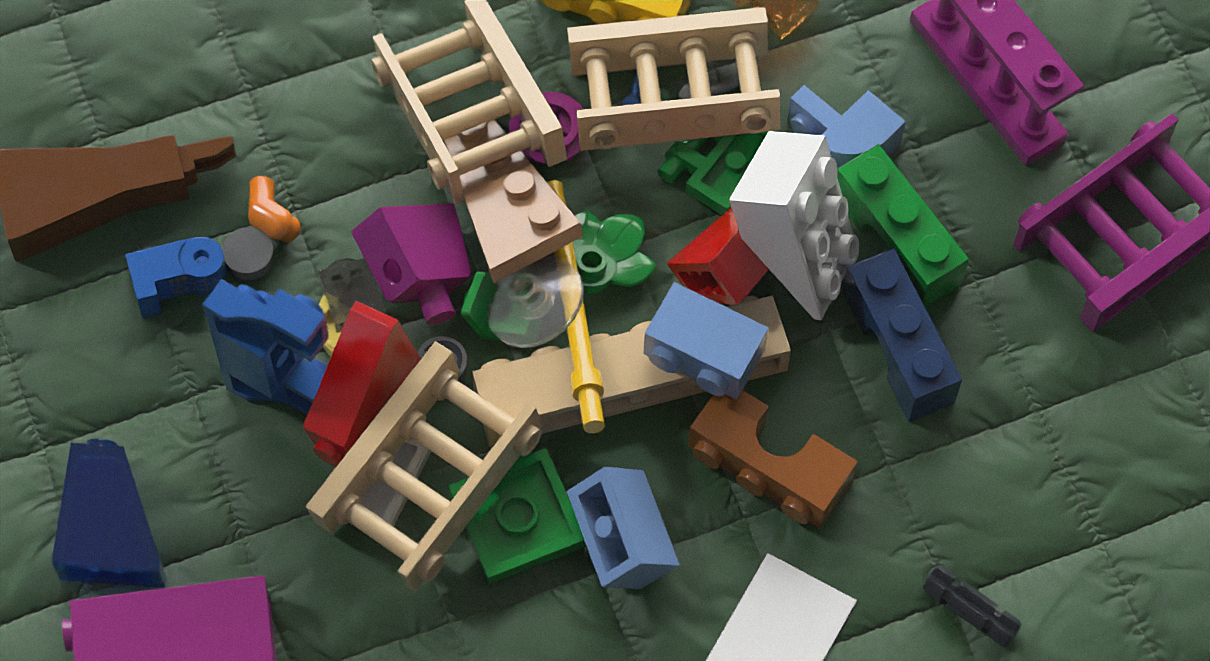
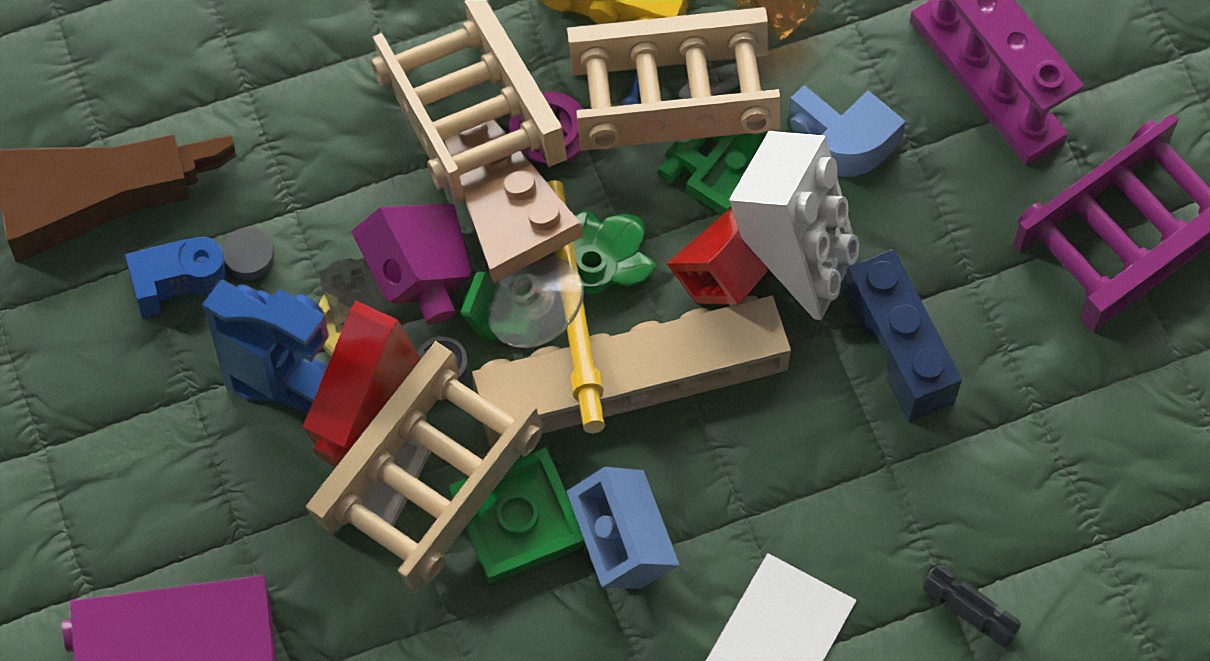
(103, 521): clear blue slope -> none
(269, 215): orange arm -> none
(704, 341): medium blue brick -> none
(803, 483): dark orange arch -> none
(887, 202): green arch -> none

